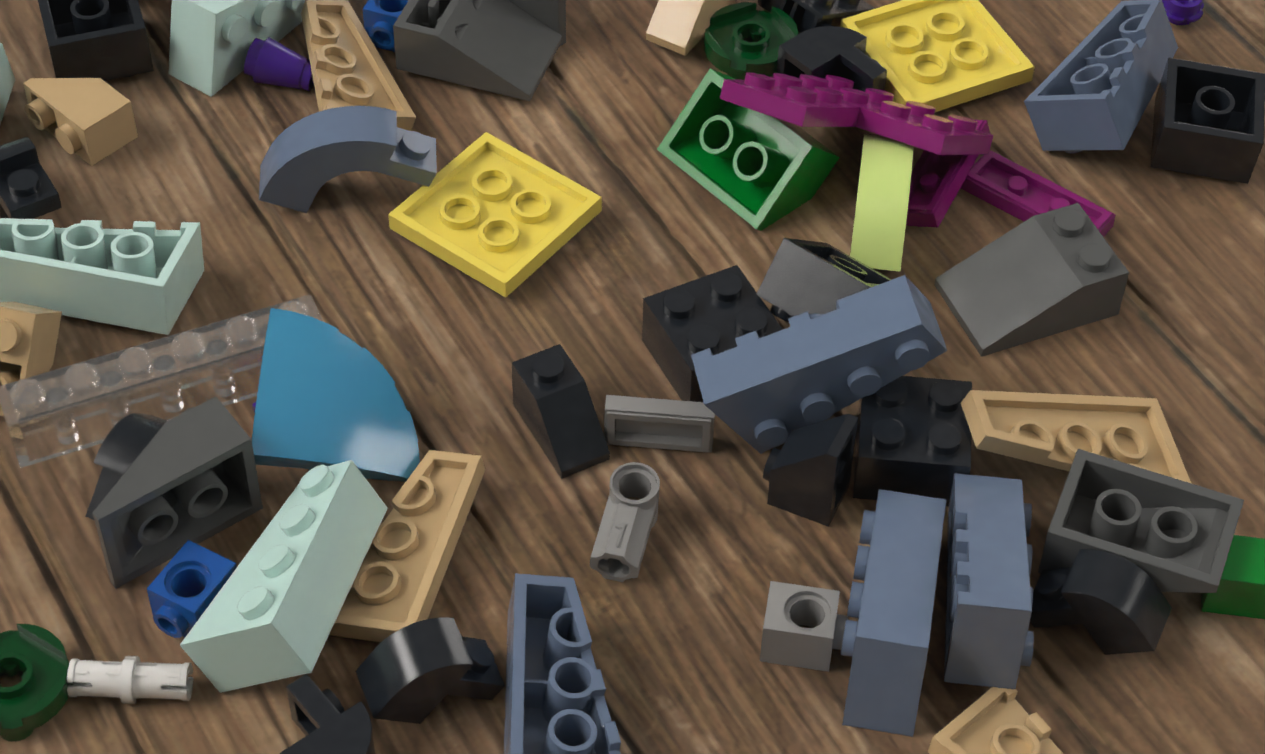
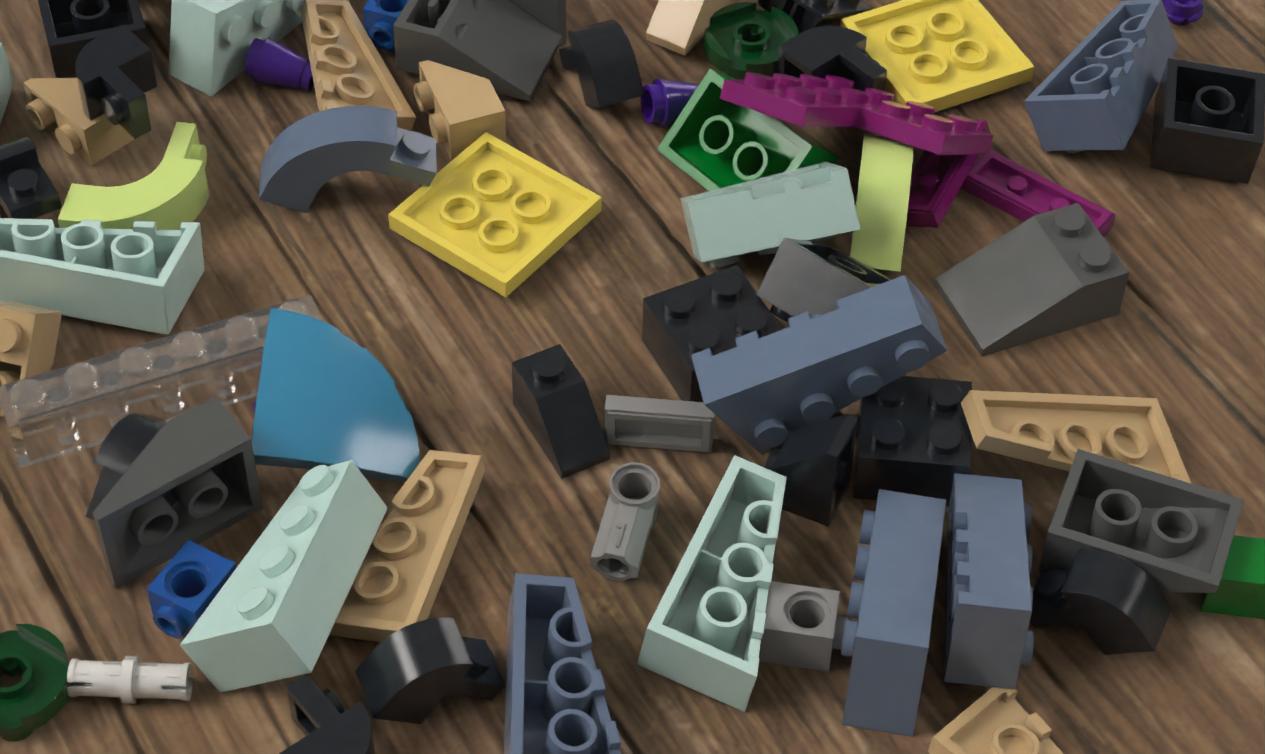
(114, 77): none -> black brick
(166, 196): none -> yellowish green arch
(458, 106): none -> tan slope
(603, 63): none -> black brick
(665, 100): none -> dark purple cone
(716, 602): none -> light aqua wedge
(760, 213): none -> light aqua wedge

